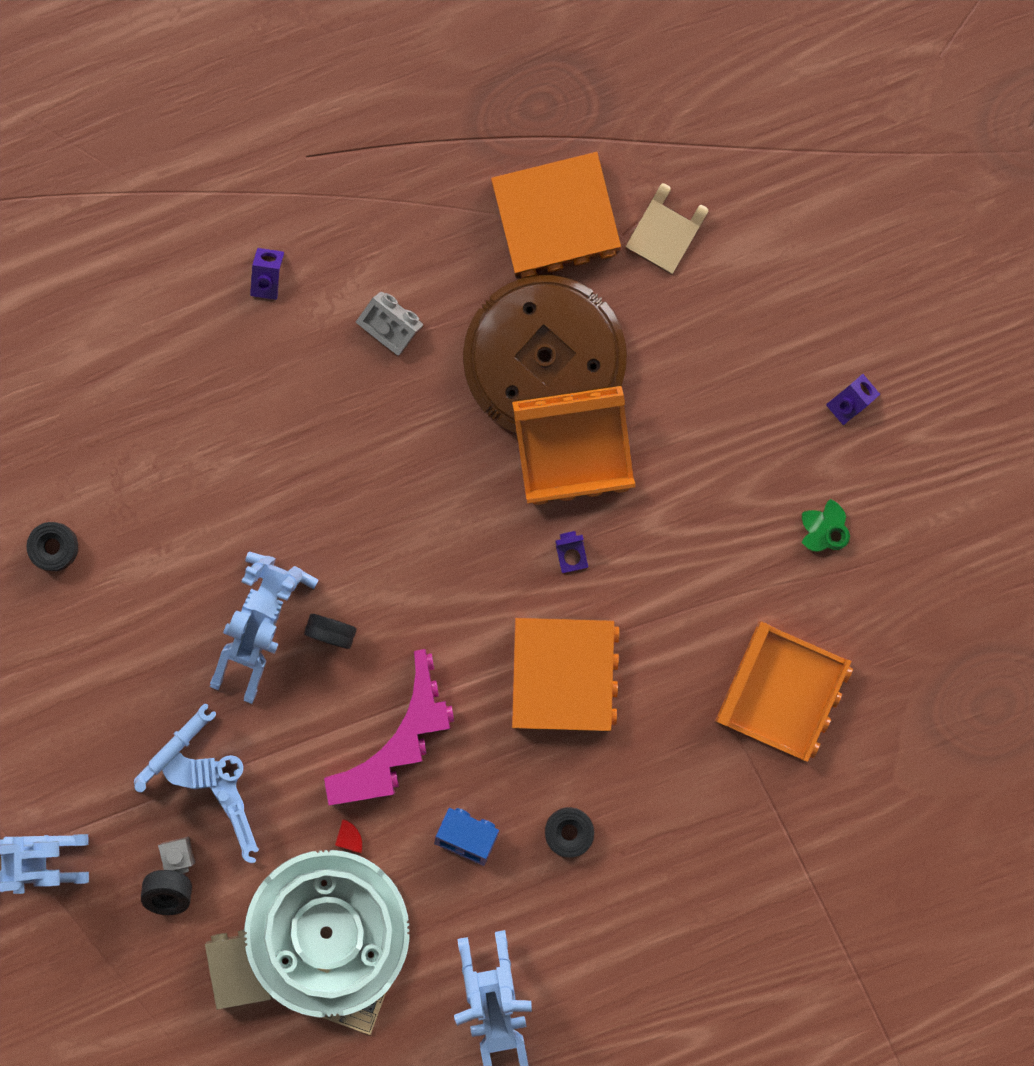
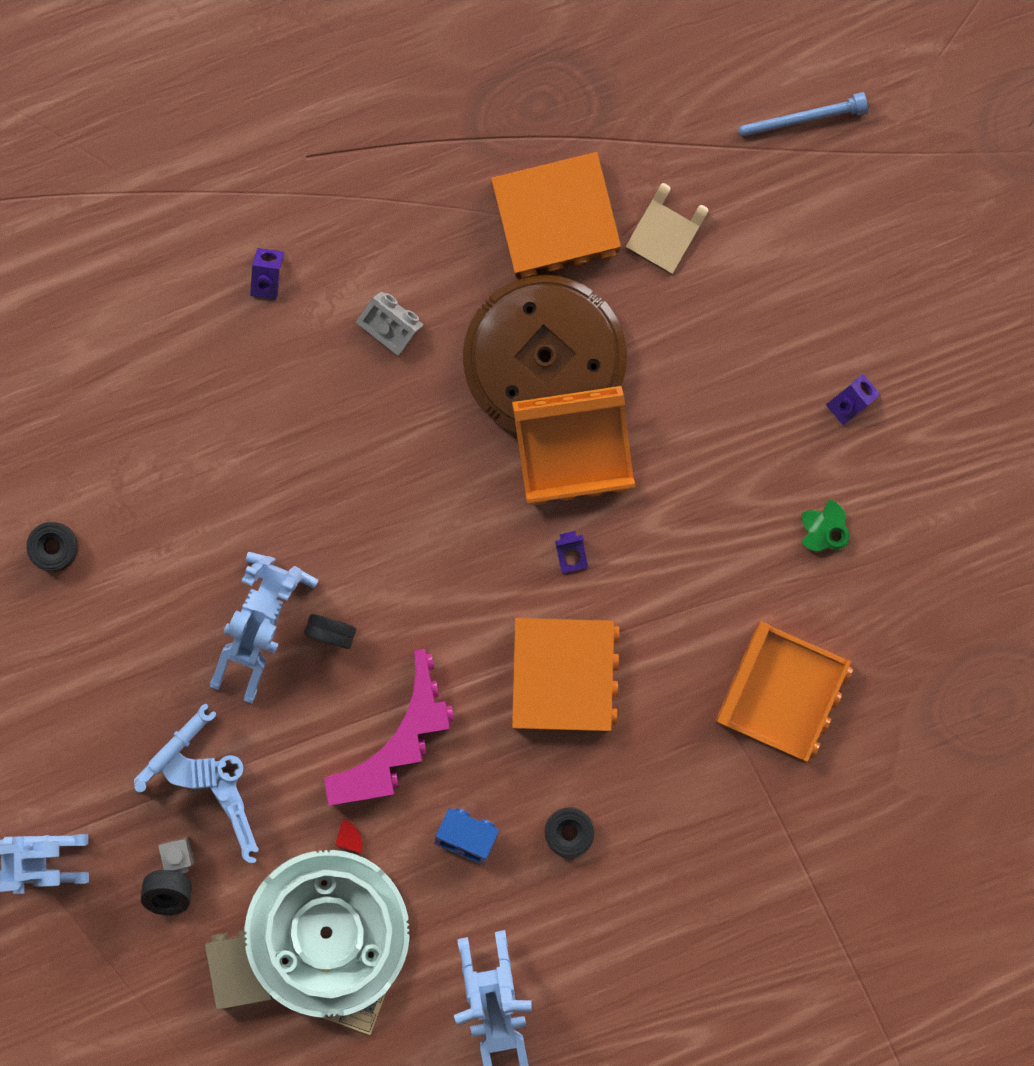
(854, 105): none -> medium blue piece

